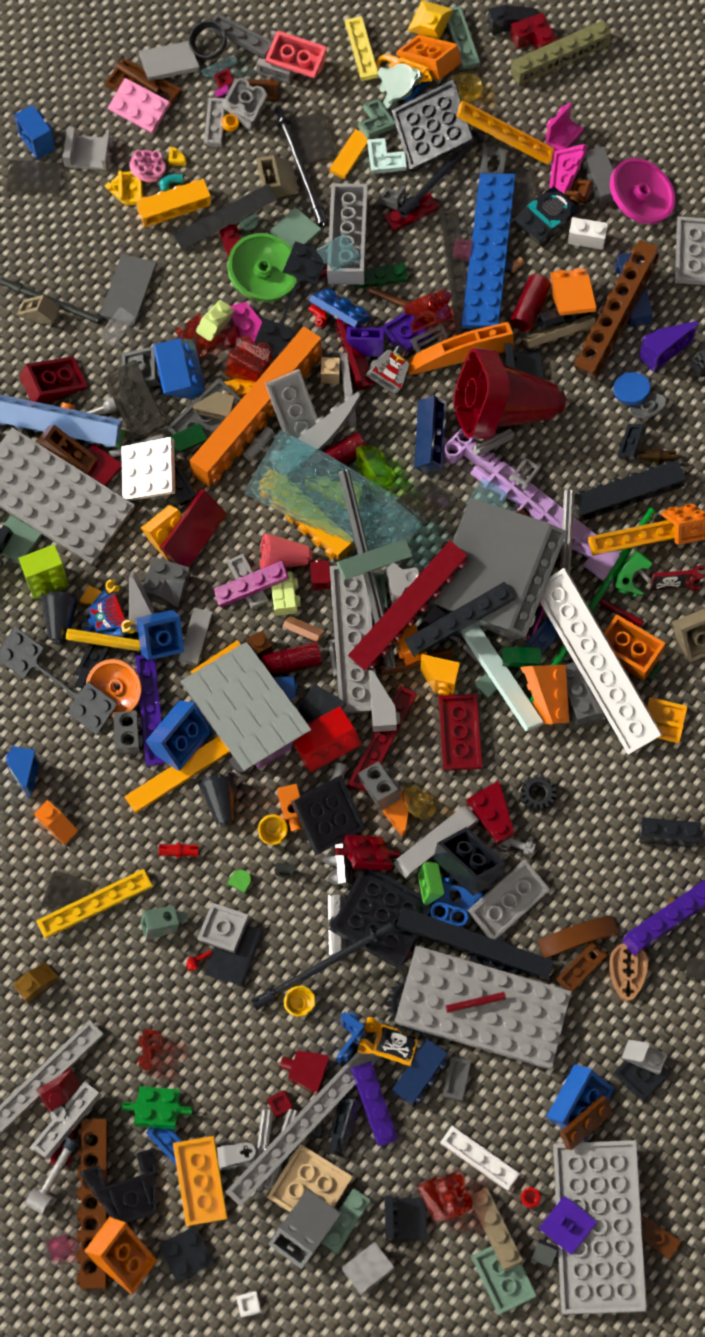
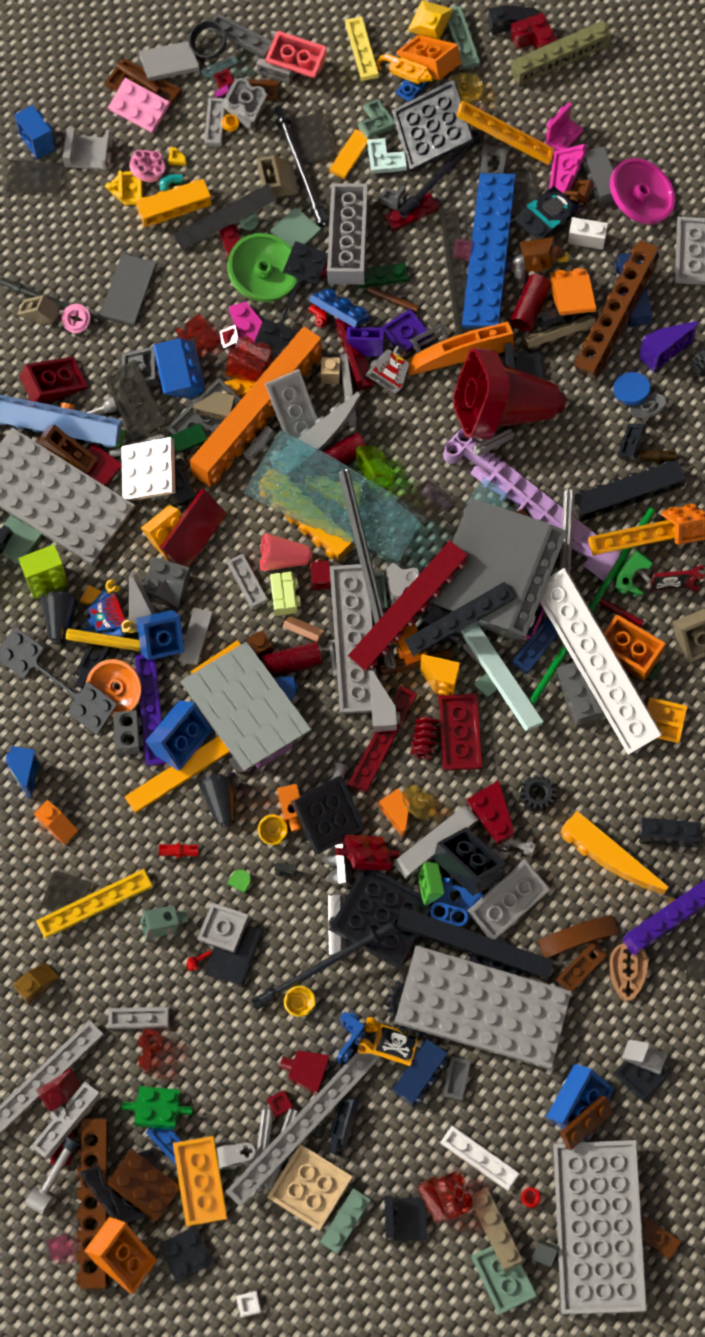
(73, 310): none -> bright pink gear
(117, 326): clear tile -> none
(138, 1018): none -> light grey tile
(143, 1185): none -> reddish brown plate
(215, 320): yellowish green brick -> none
(251, 584): magenta plate -> none
(304, 1228): dark grey slope -> none
(318, 703): black tile -> none
(328, 739): red slope -> none
(338, 253): clear light blue piece -> none
(368, 1268): flat silver piece -> none
(374, 559): sand green tile -> none
(374, 1103): dark purple plate -> none
(378, 786): dark grey brick -> none
(398, 83): tile -> none
(422, 737): none -> dark red piece
(429, 310): clear red piece -> none
(430, 434): dark blue brick -> none
(475, 1002): dark red bar -> none
(520, 480): light grey tile -> none
(521, 656): dark green tile -> none
(537, 256): none -> reddish brown torso
(549, 692): orange wedge -> none
(567, 1225): dark purple piece -> none
(608, 854): none -> light orange slope

